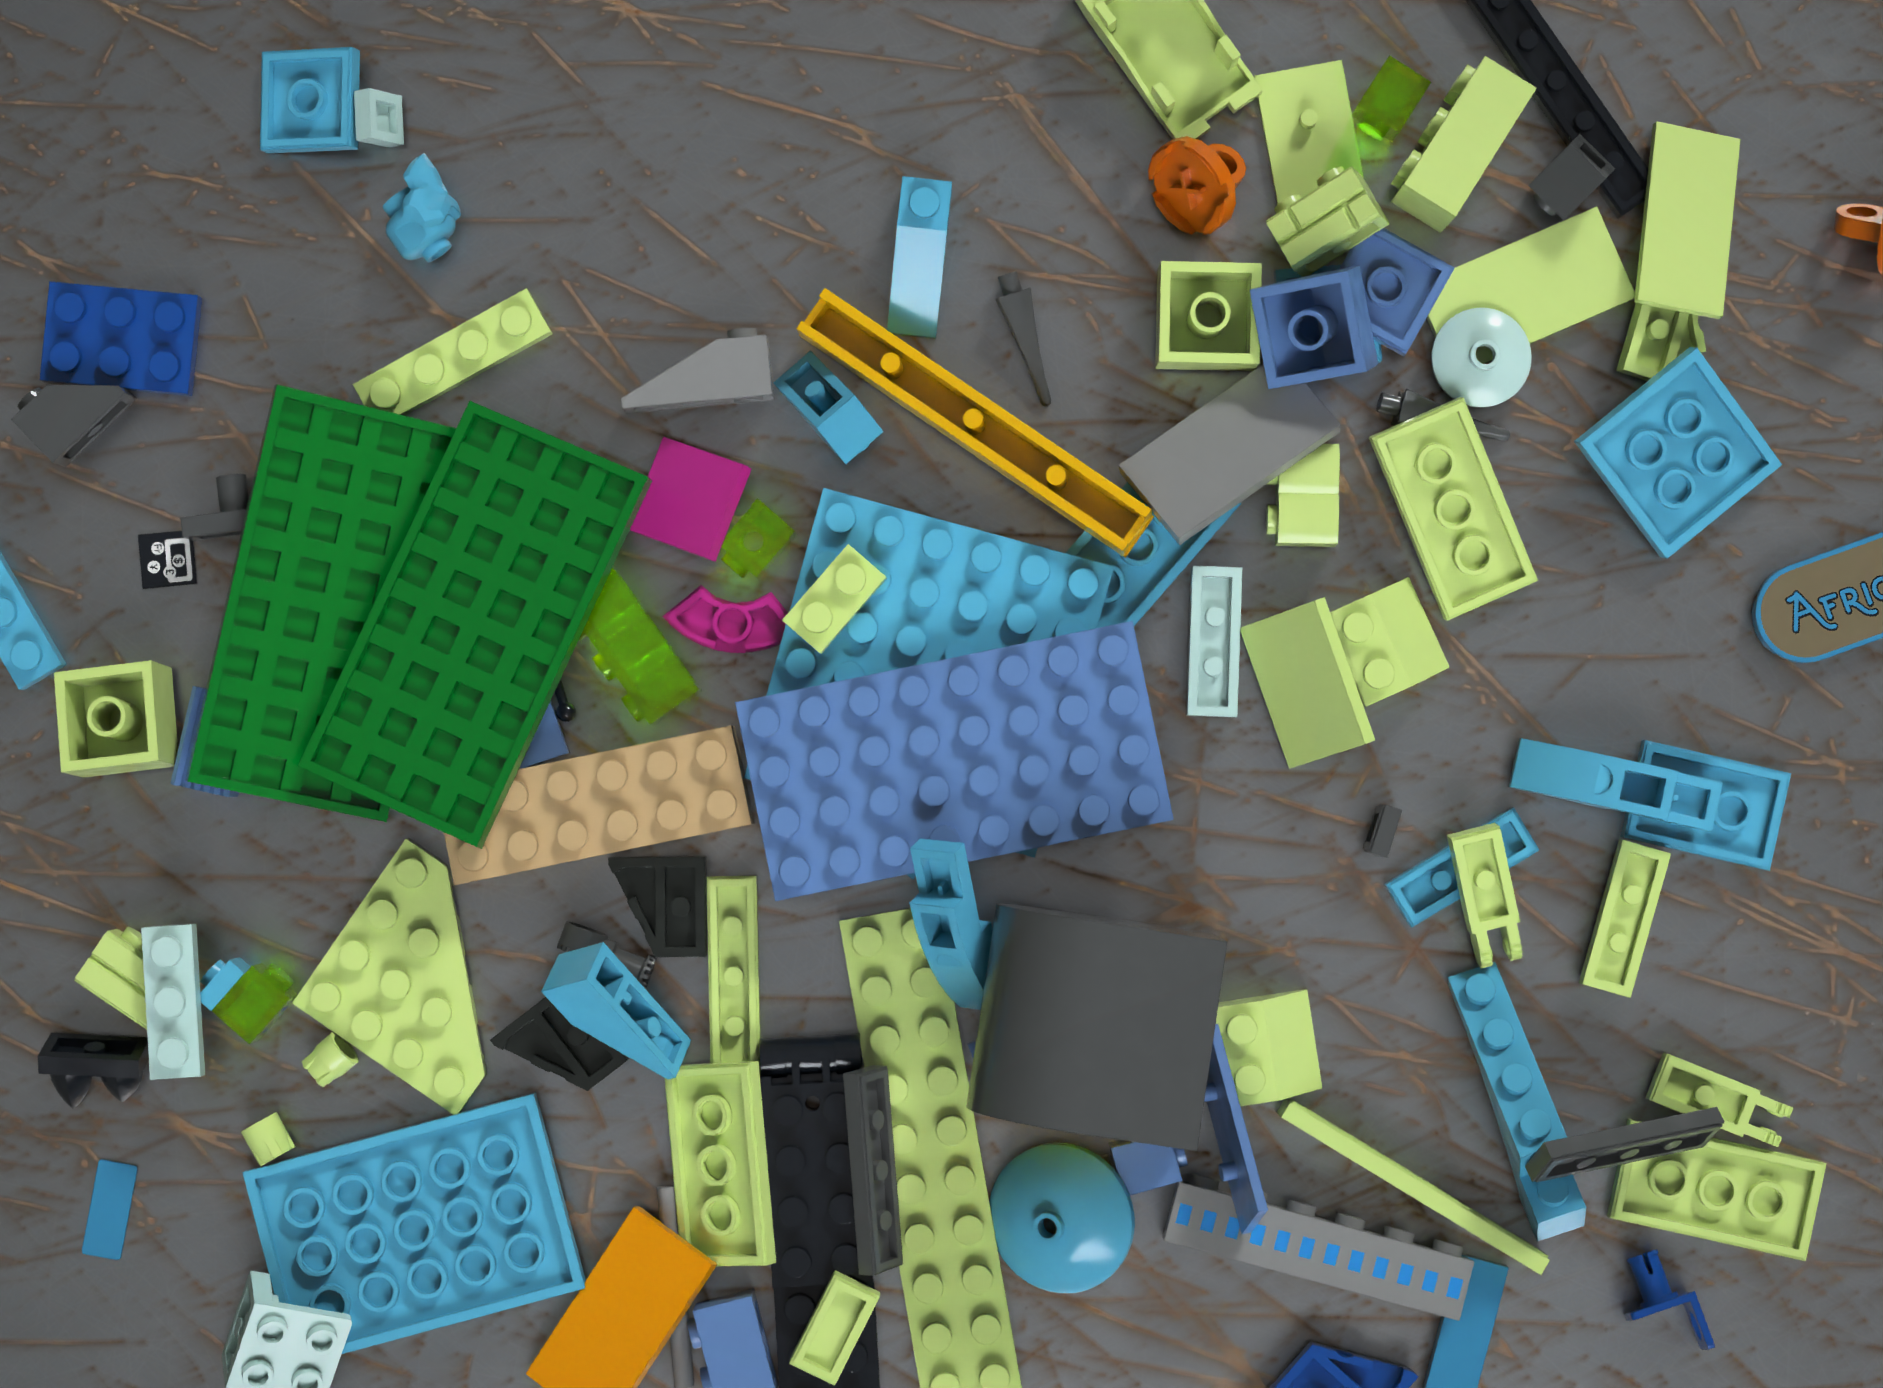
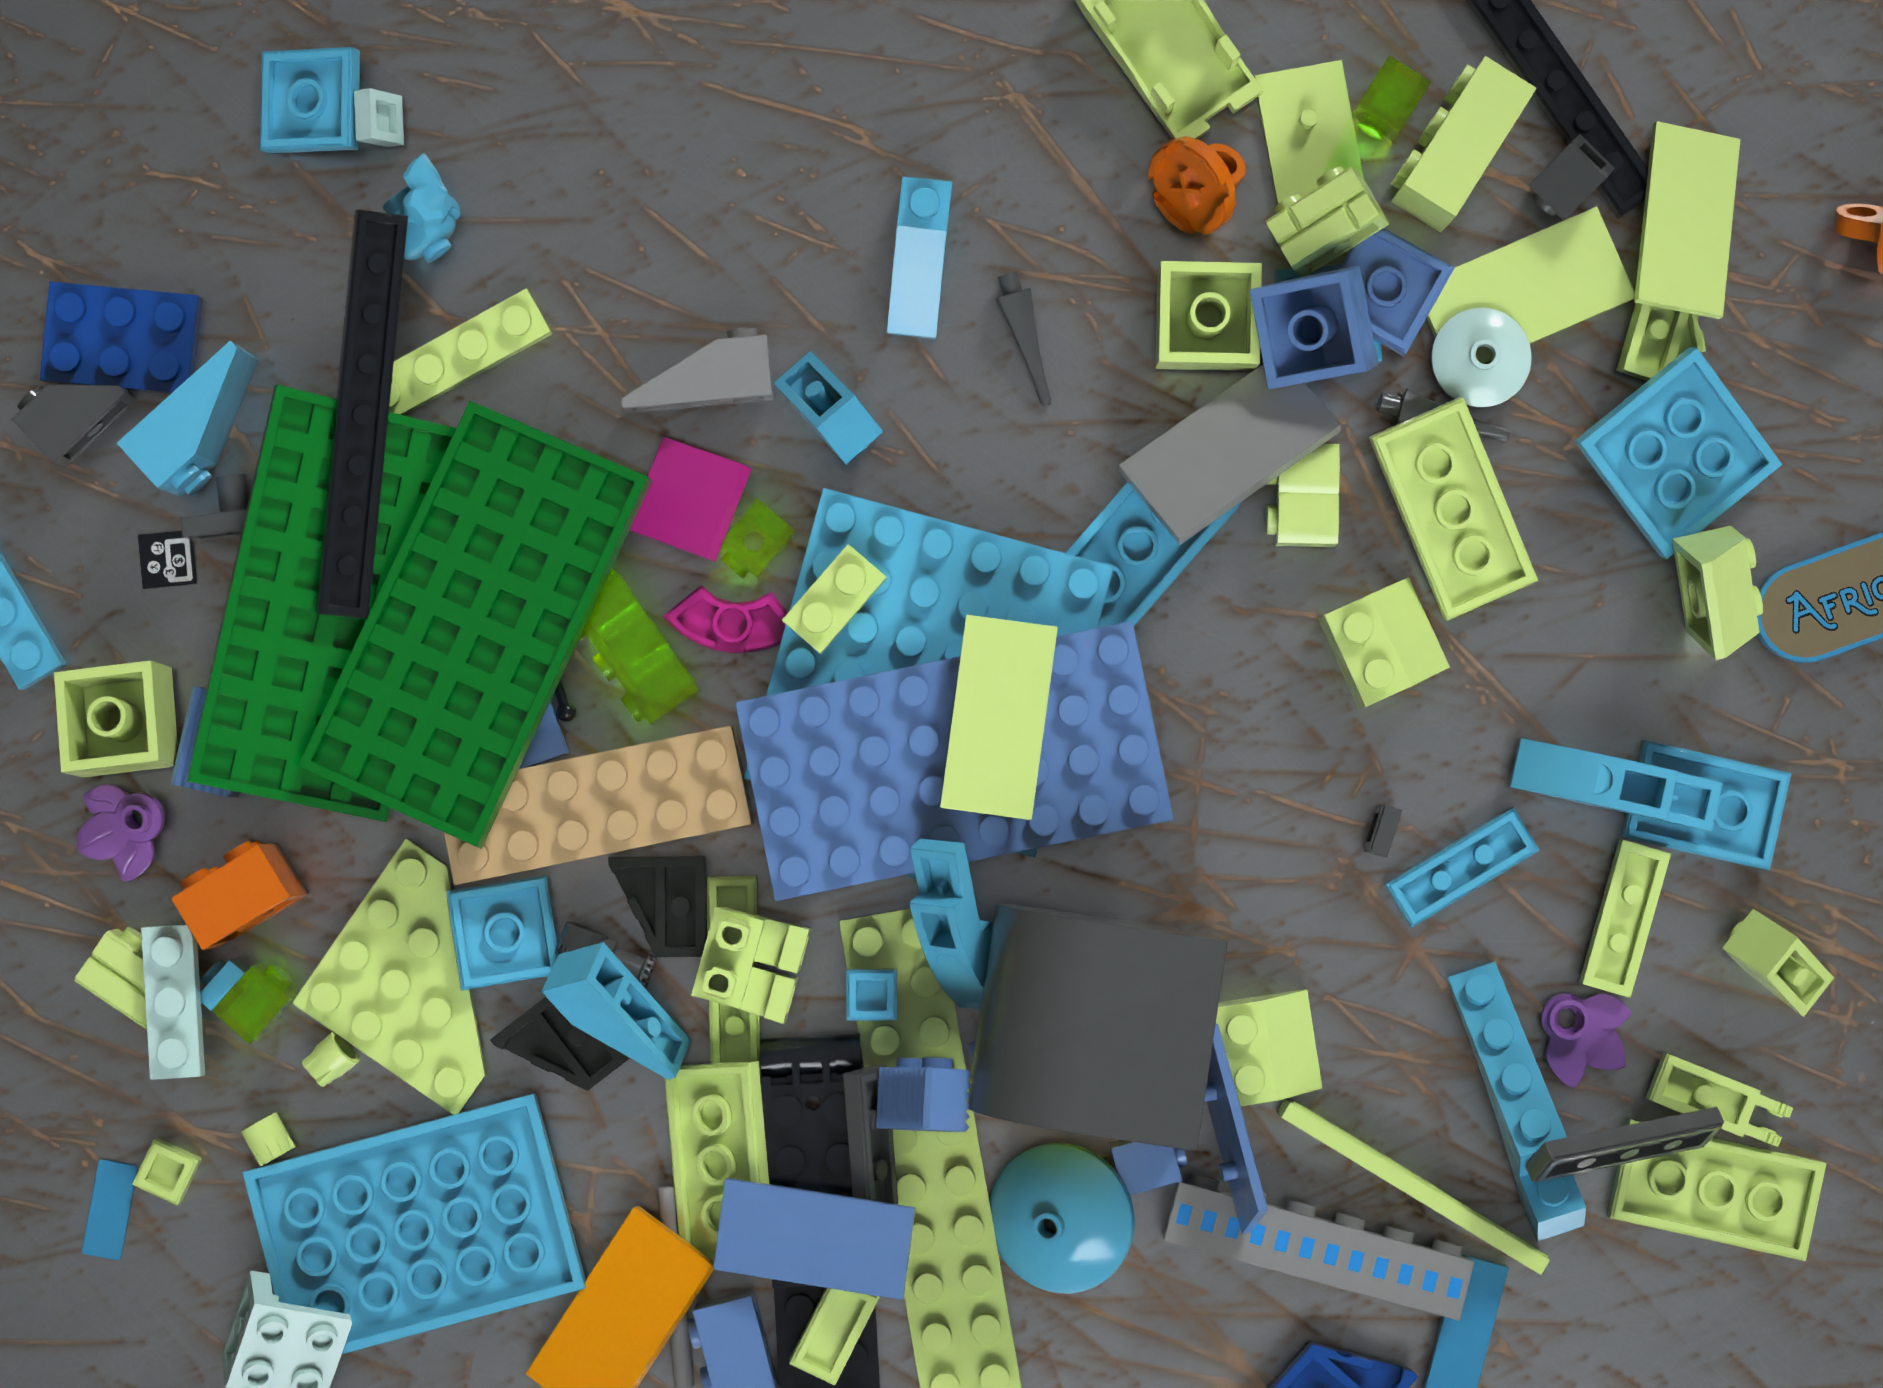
(78, 1057): black tile -> none
(115, 831): none -> medium lavender plate
(167, 1171): none -> yellowish green tile
(191, 426): none -> medium azure slope
(239, 895): none -> orange brick
(361, 414): none -> black tile
(502, 932): none -> medium azure tile
(727, 961): none -> yellowish green hips
(814, 1238): none -> medium blue piece
(871, 994): none -> medium azure tile
(923, 1096): none -> medium blue brick
(976, 423): yellow tile -> none
(999, 717): none -> yellowish green piece
(1214, 641): light aqua plate -> none
(1307, 683): yellowish green tile -> none
(1485, 890): yellowish green hinge -> none
(1589, 1038): none -> medium lavender plate
(1659, 1296): blue bracket -> none
(1718, 589): none -> yellowish green slope
(1778, 961): none -> yellowish green slope

